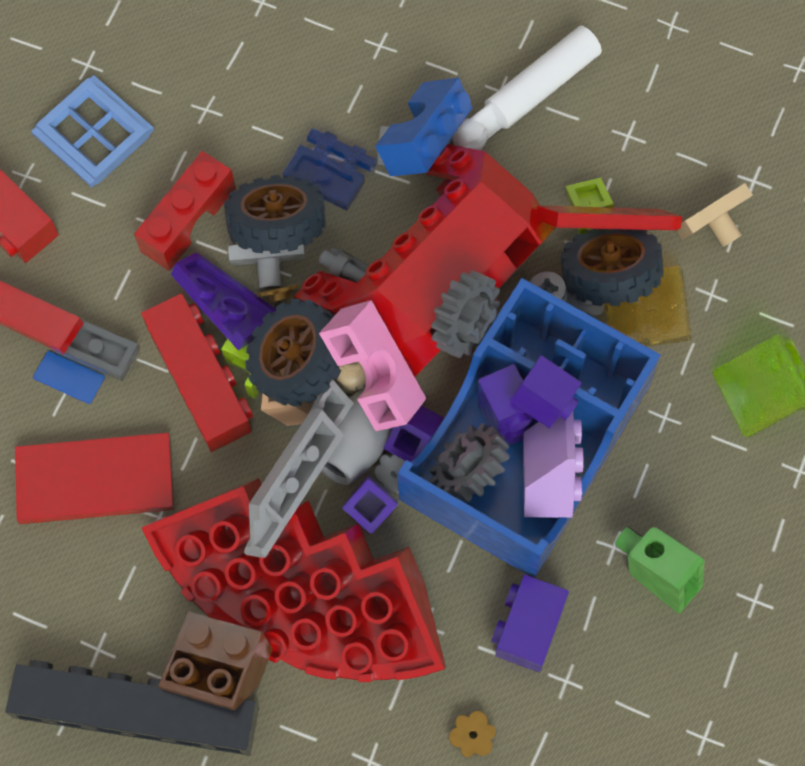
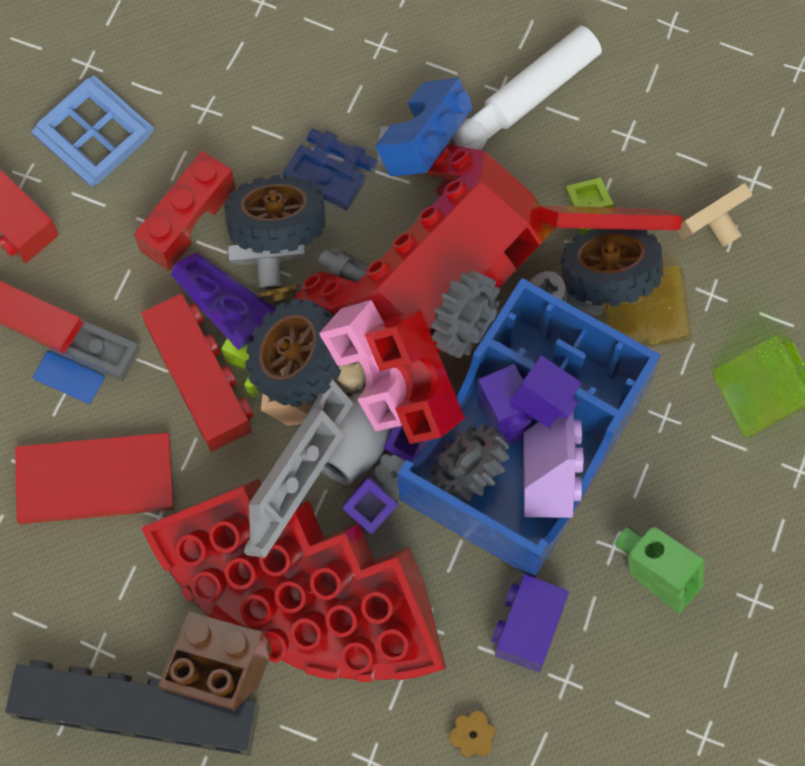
(430, 401): none -> red arch

